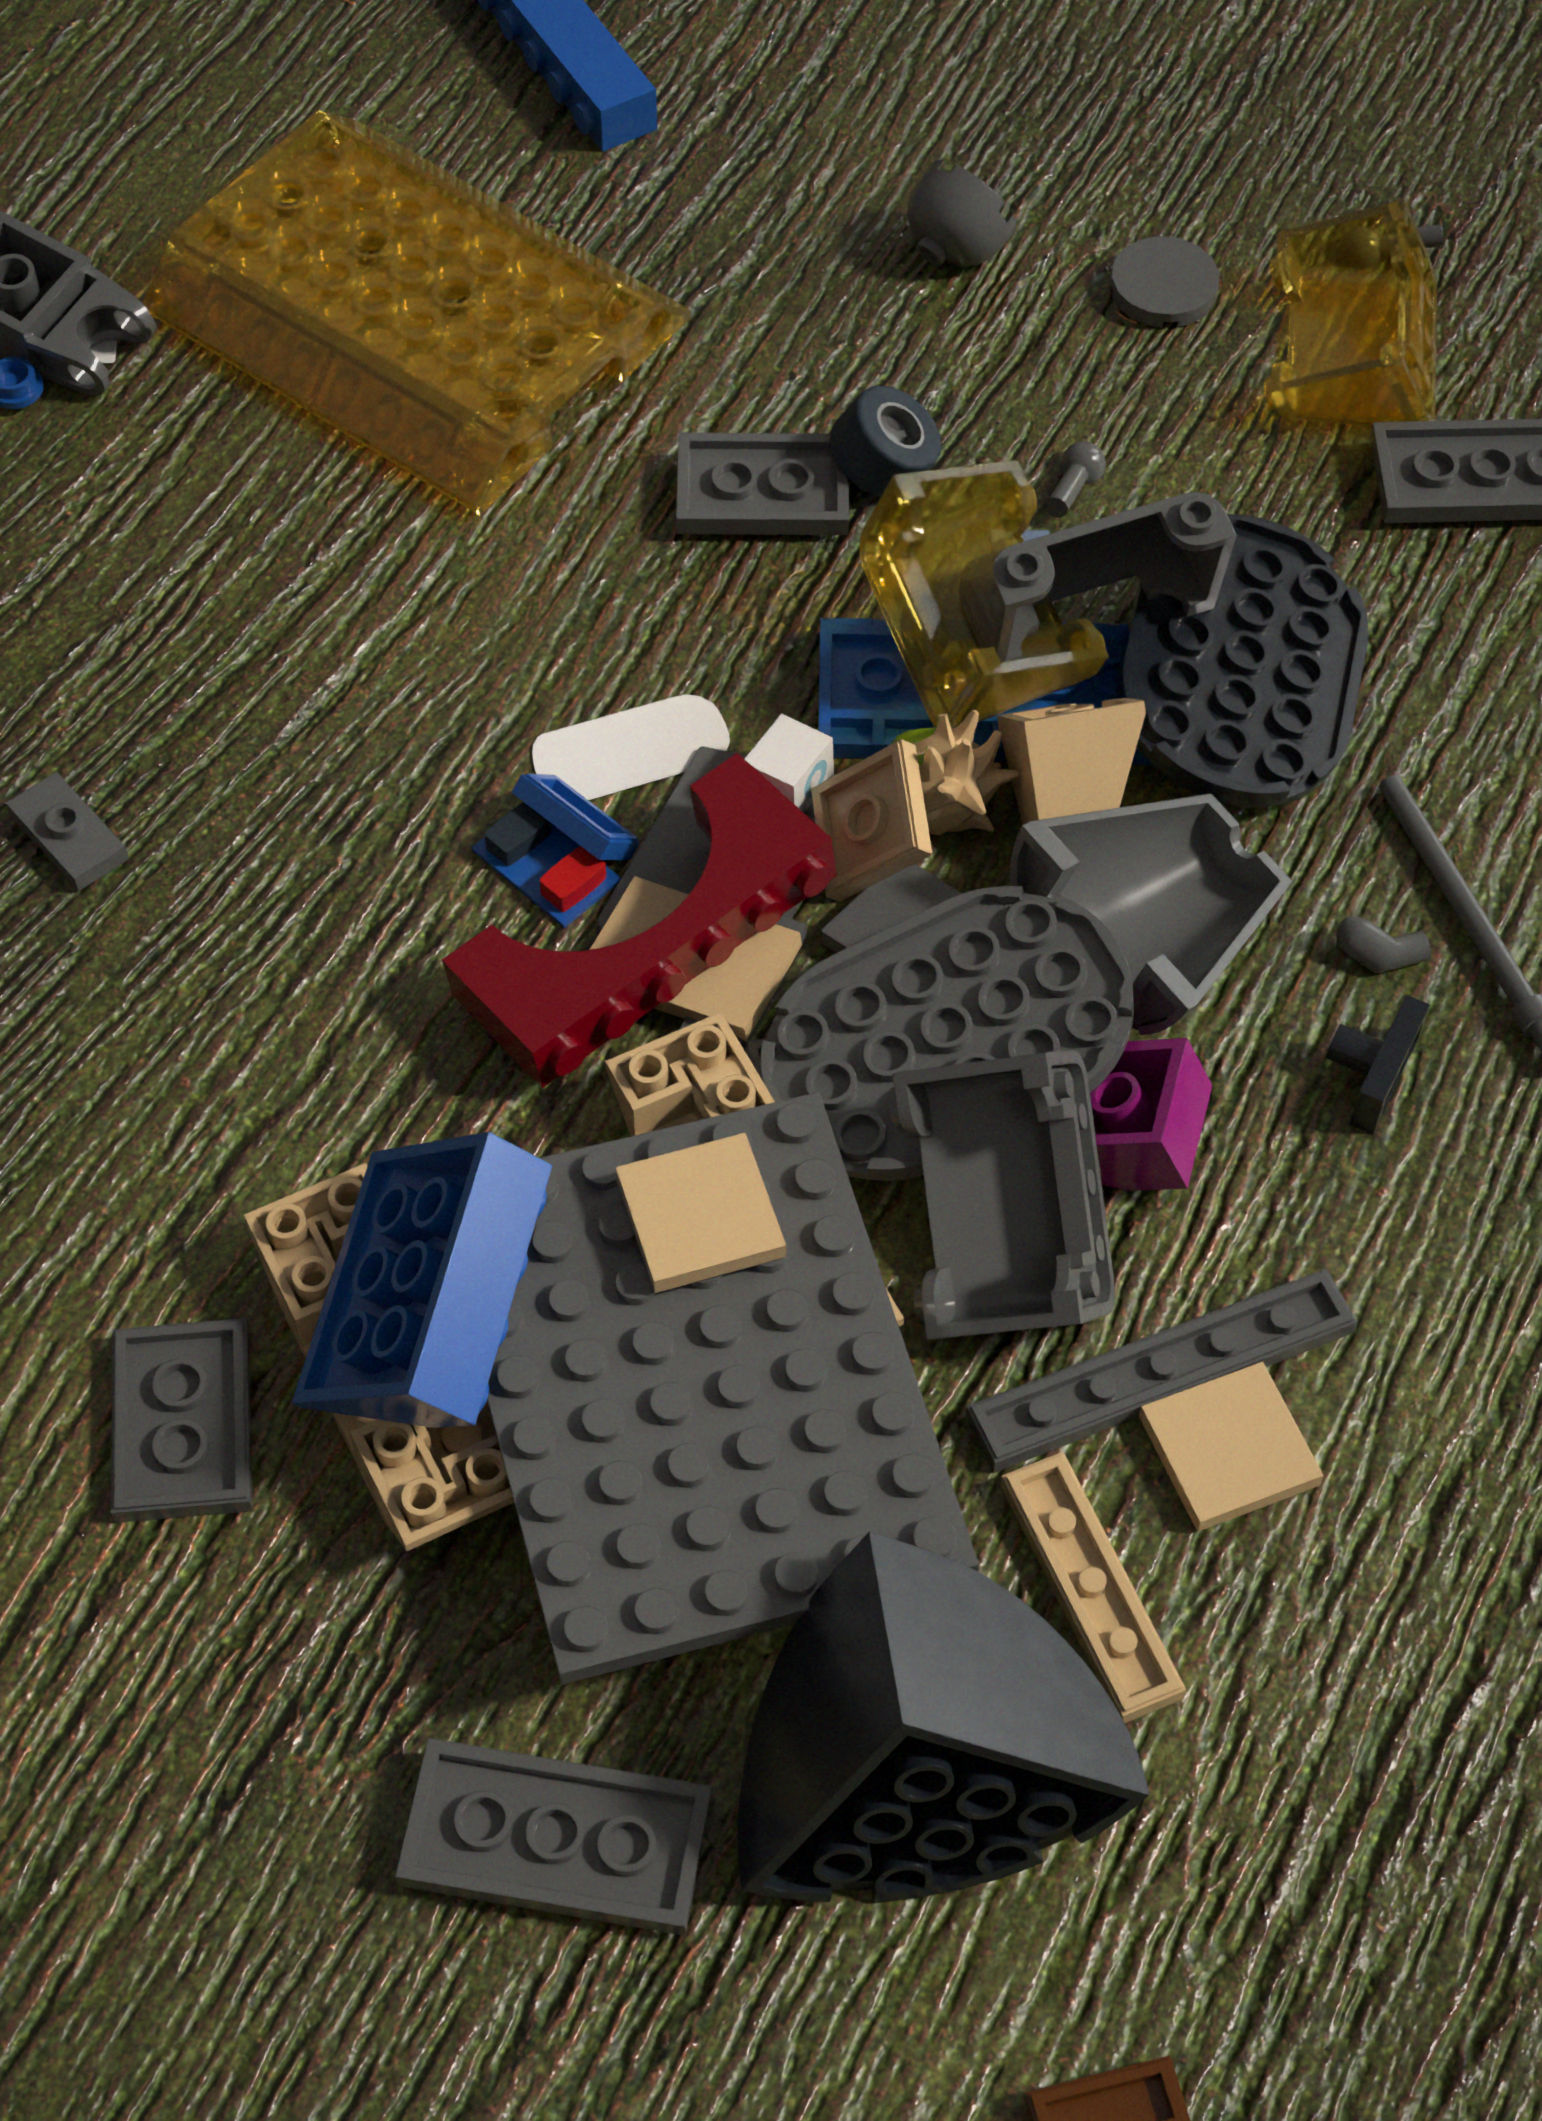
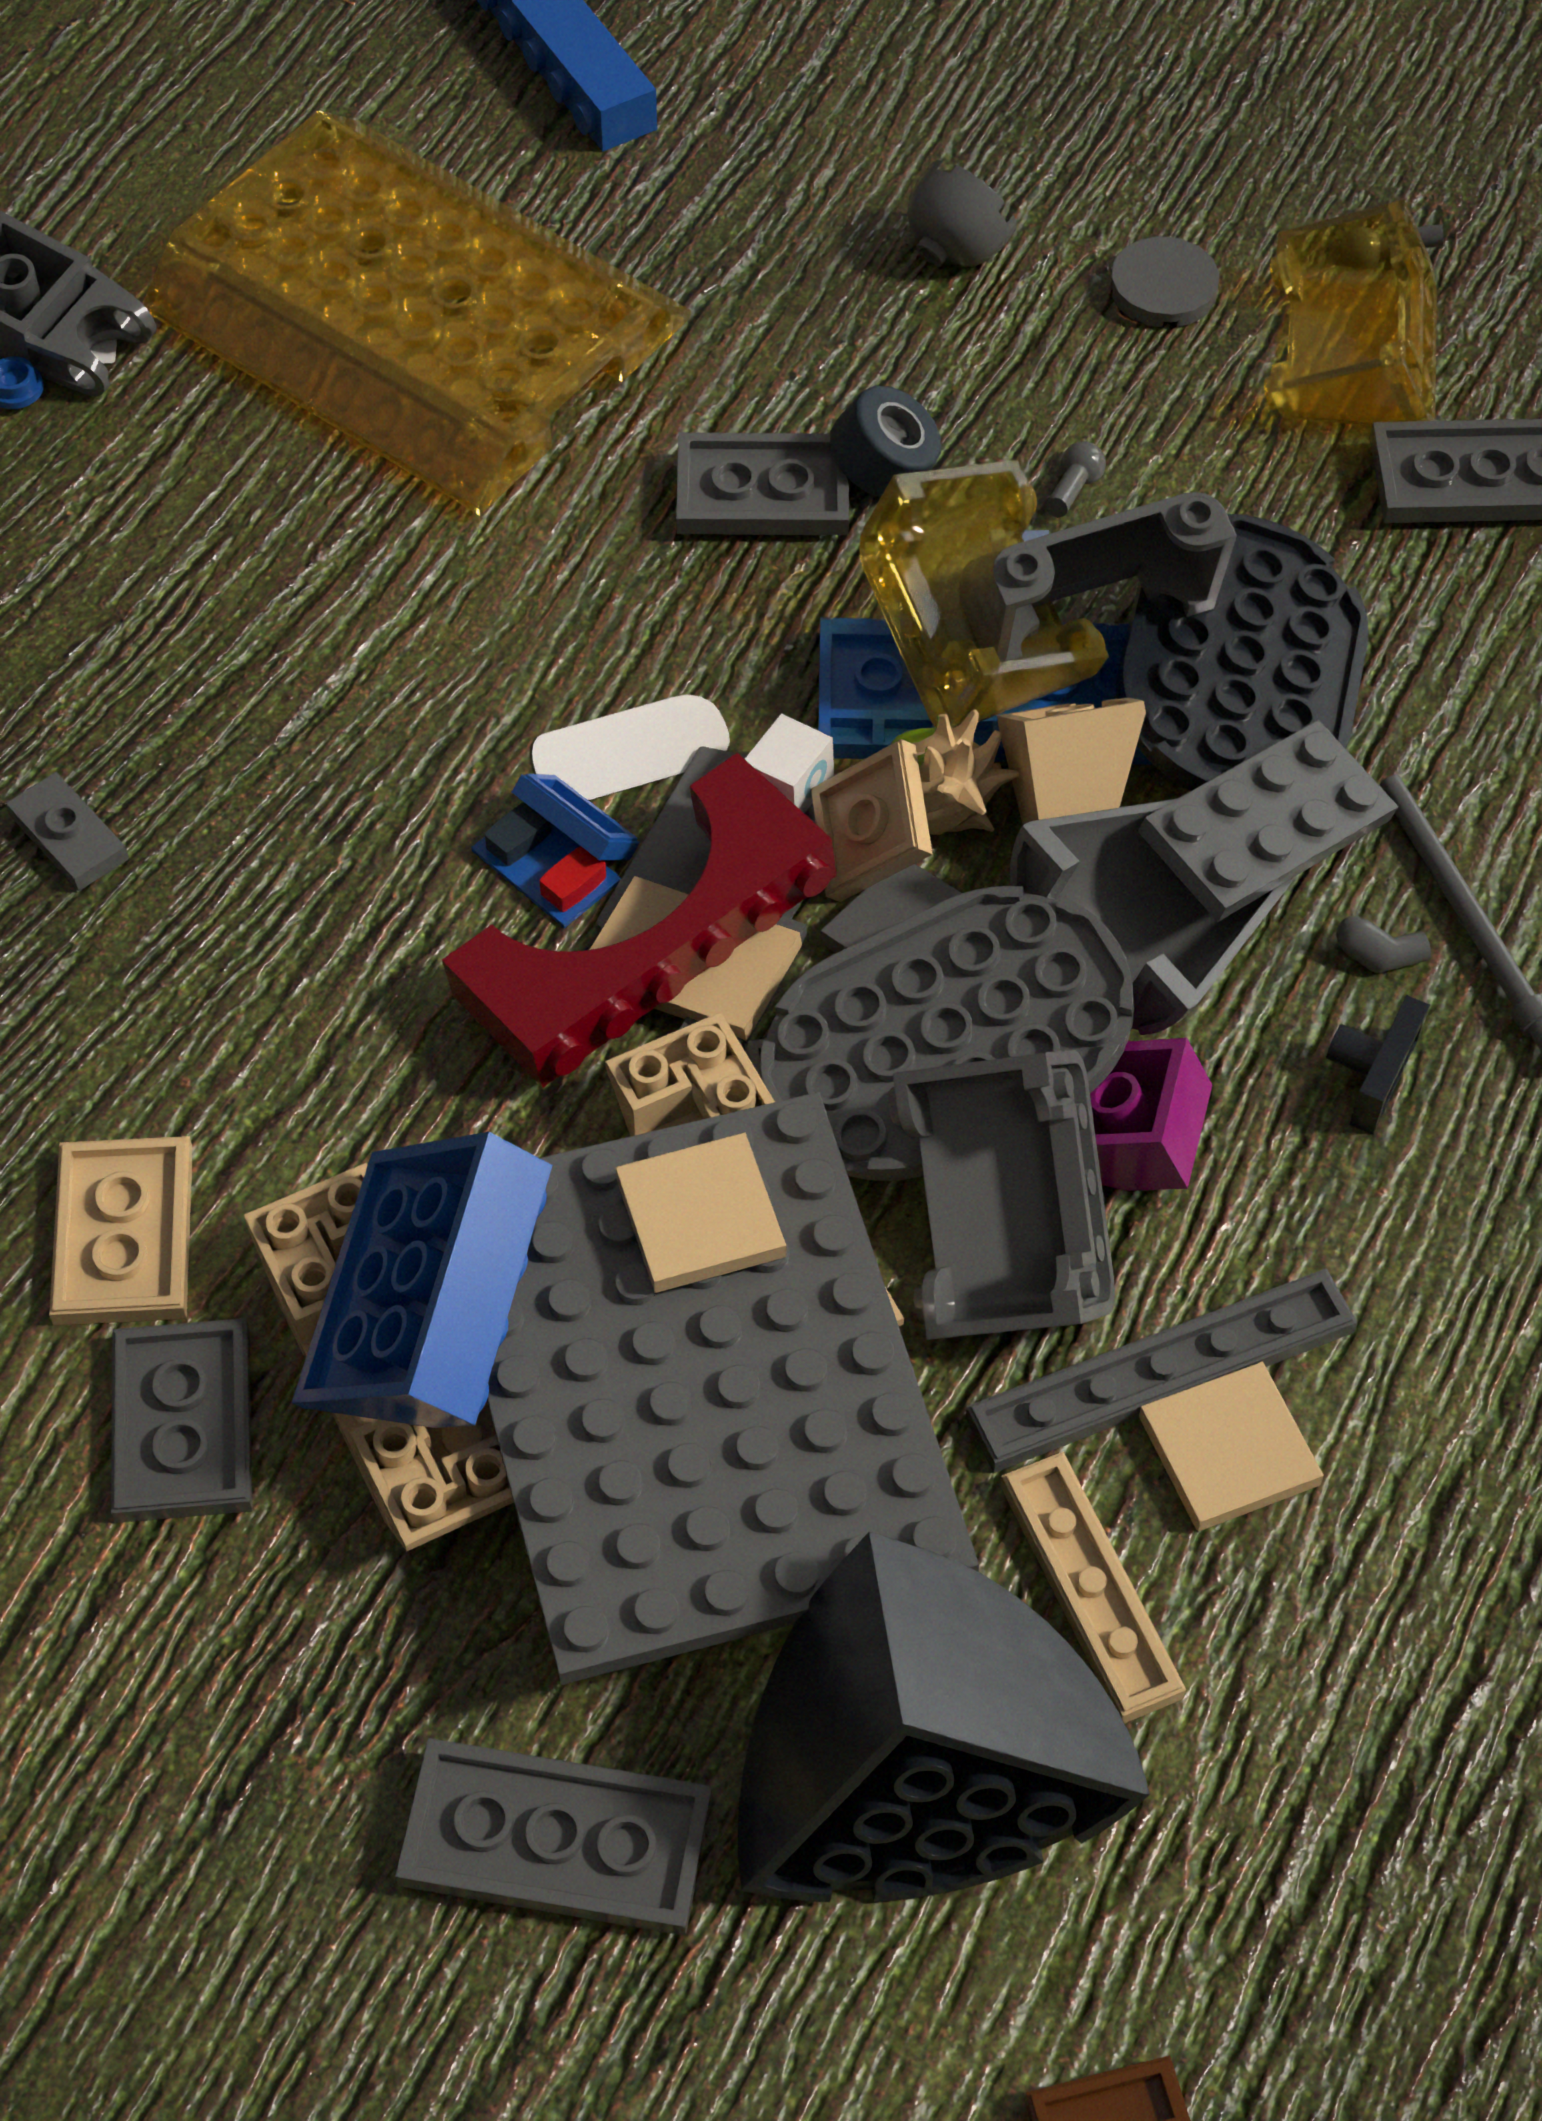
(121, 1231): none -> tan tile
(1267, 820): none -> dark grey plate

